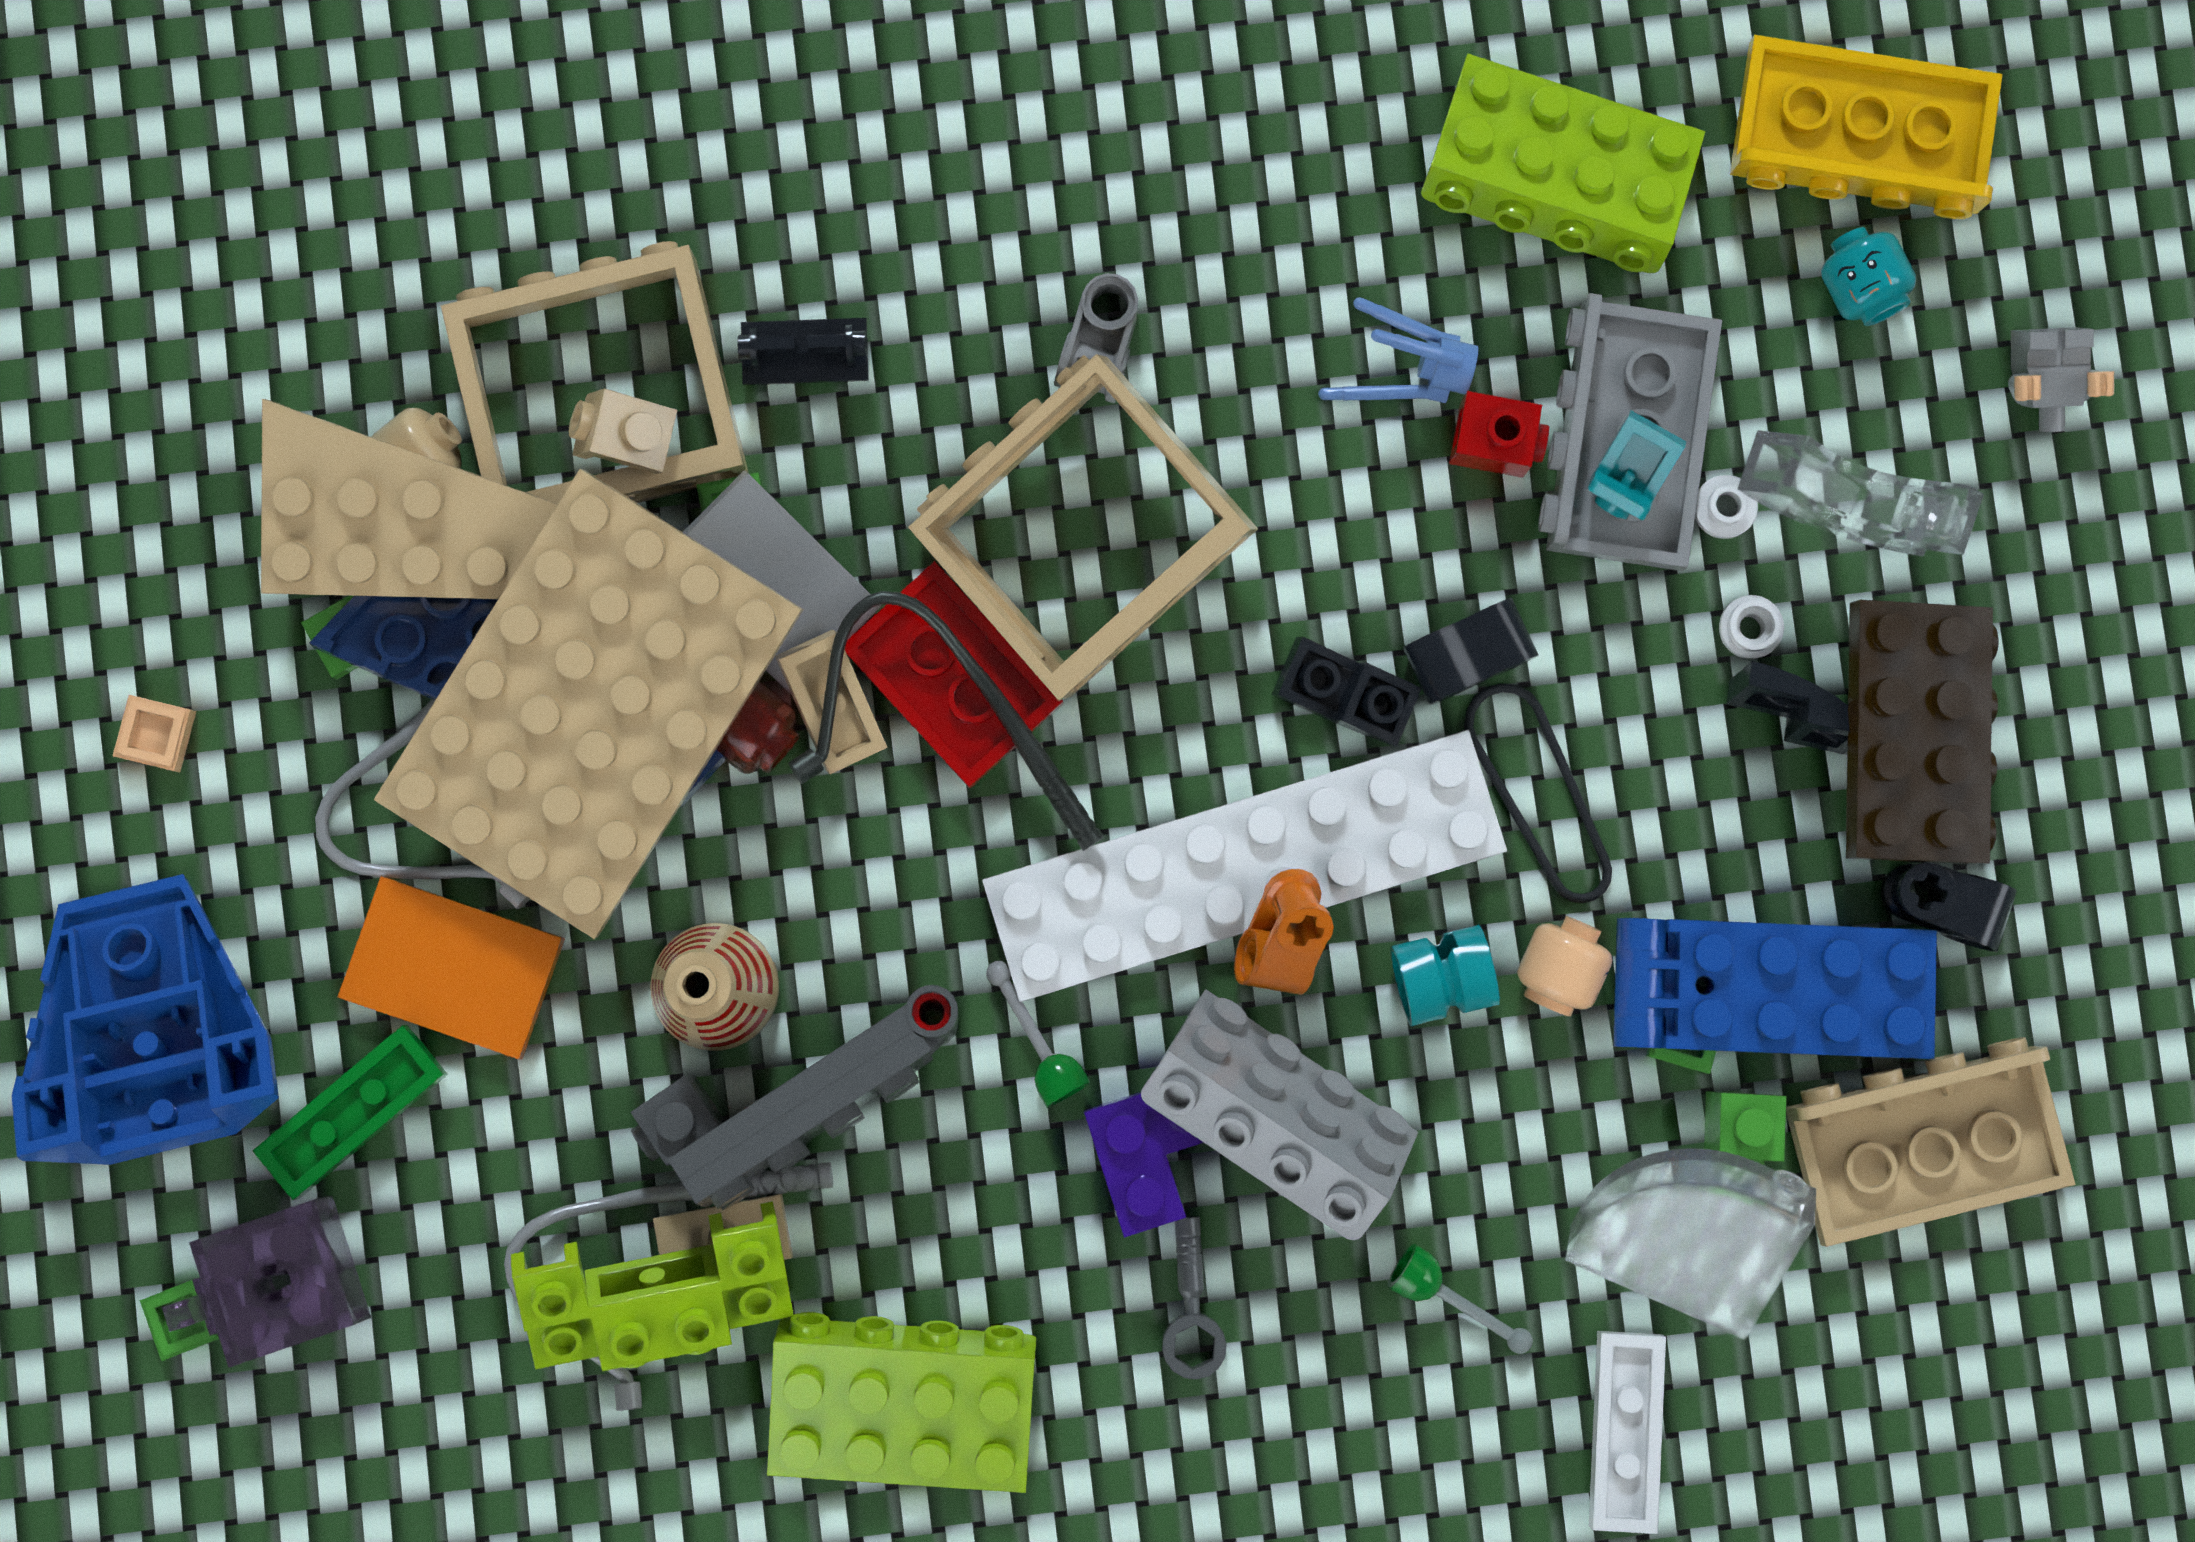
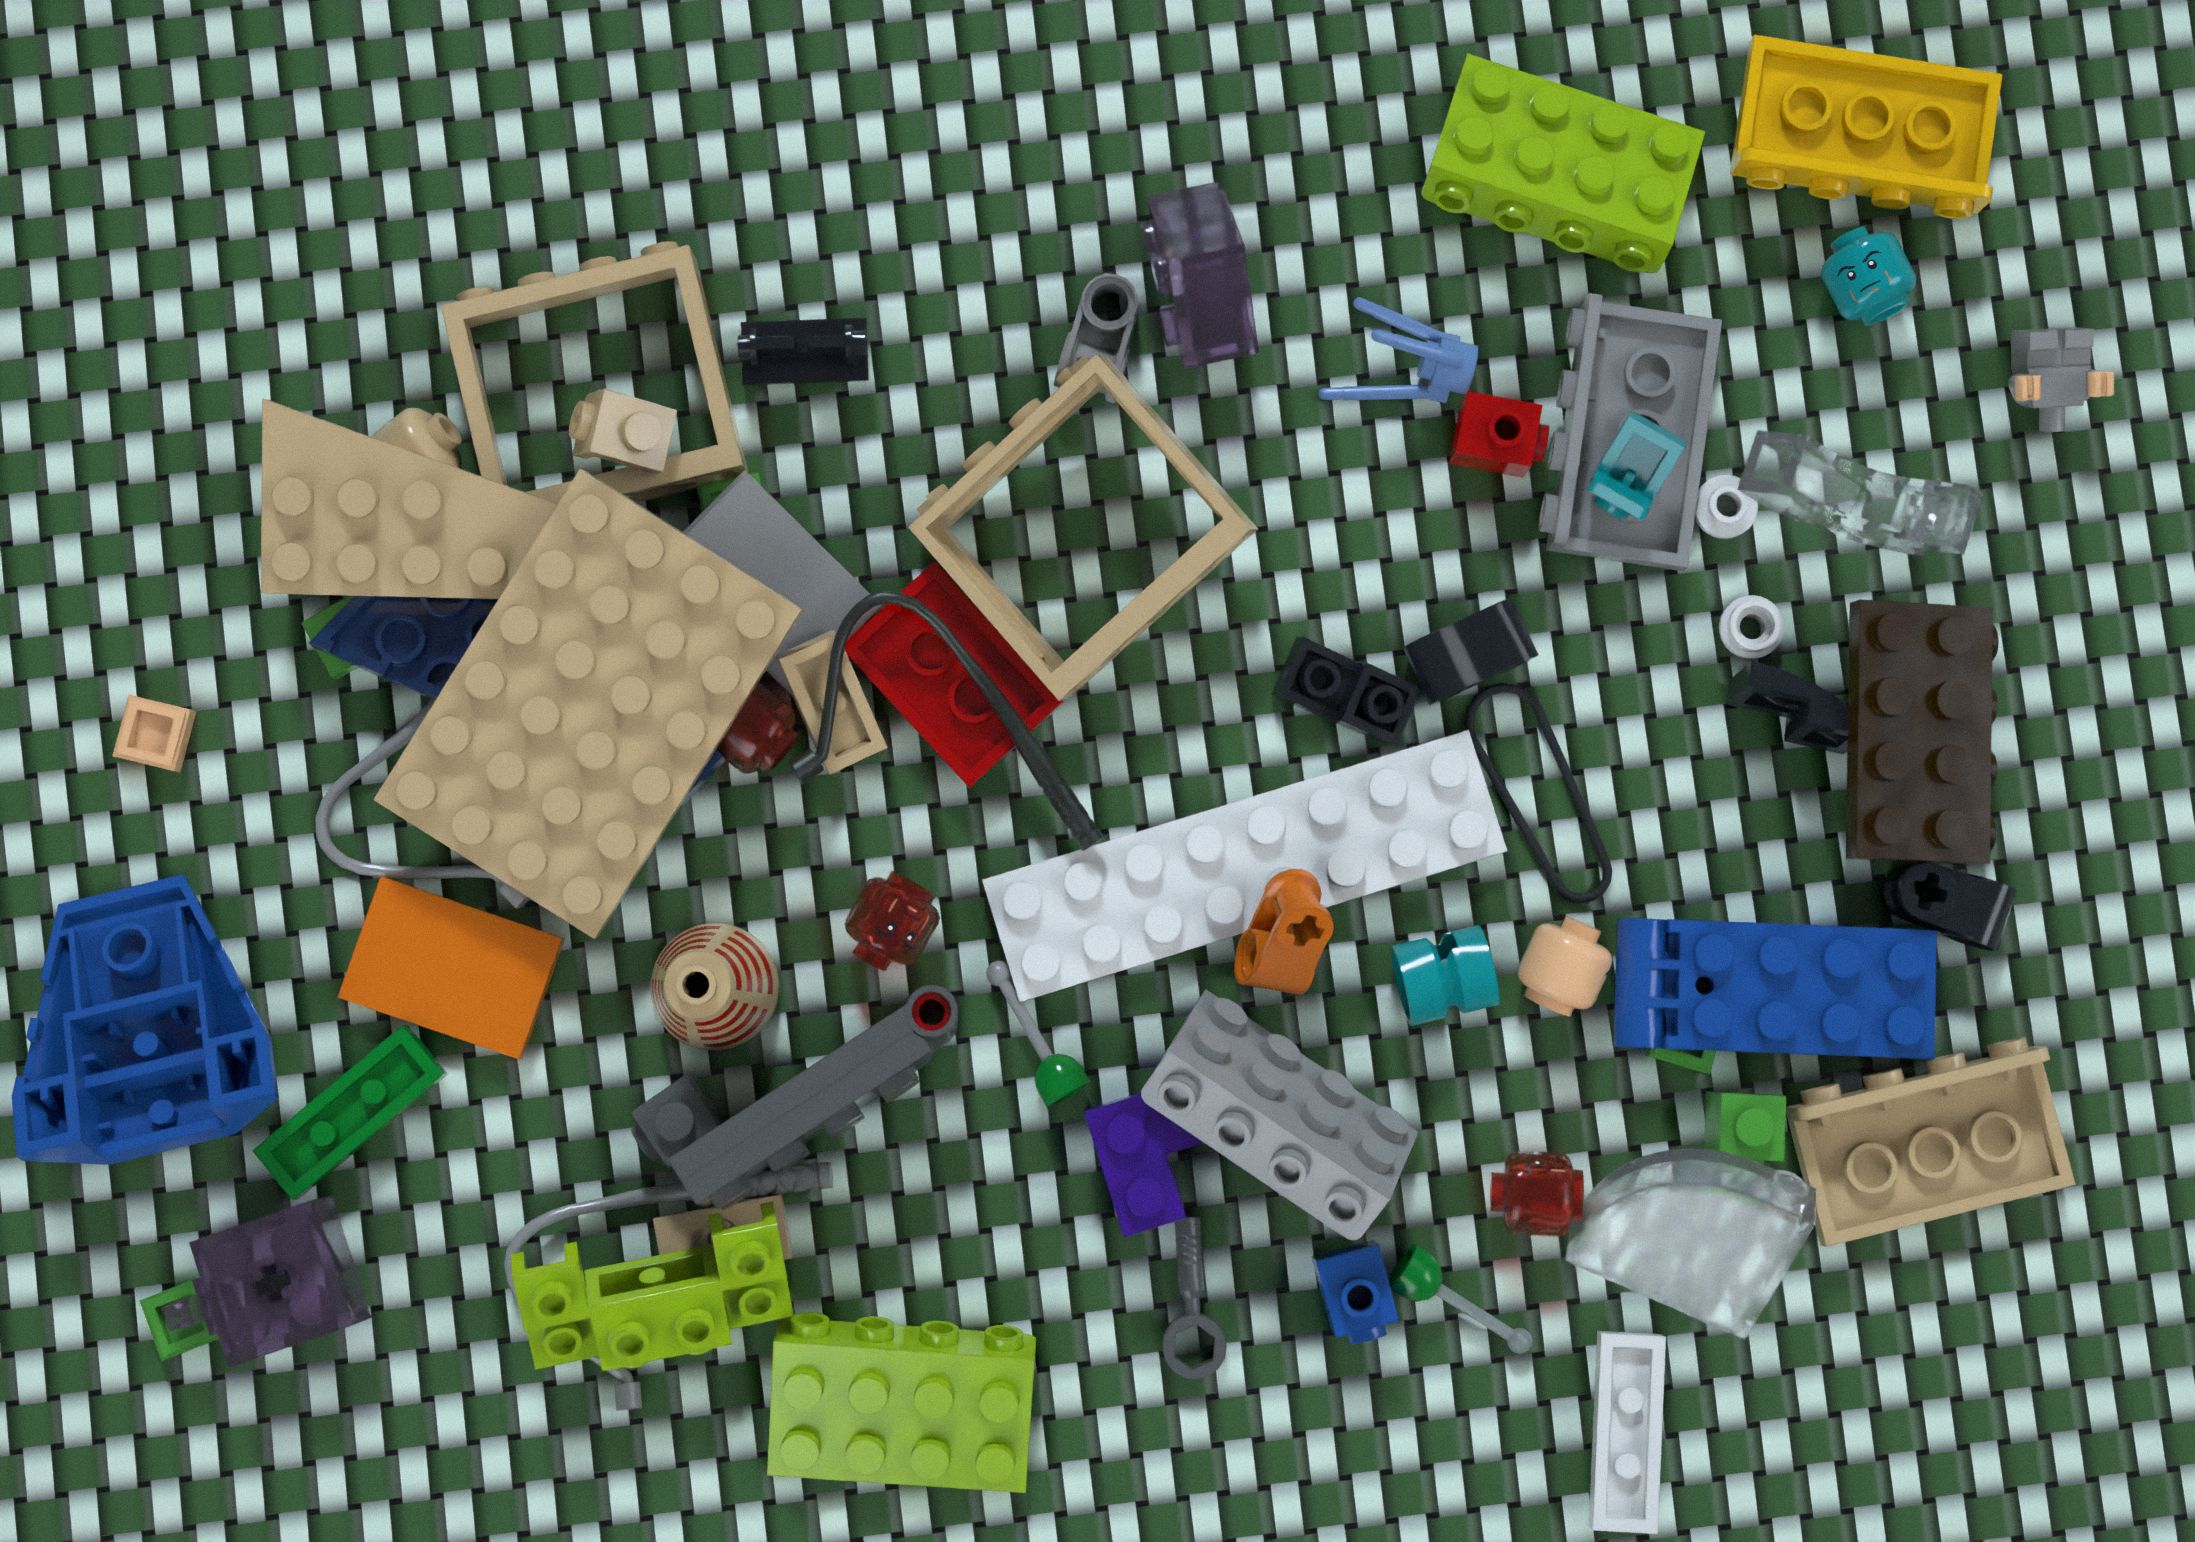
(892, 921): none -> clear red head
(1204, 271): none -> clear purple brick
(1356, 1291): none -> blue brick
(1538, 1193): none -> clear red head

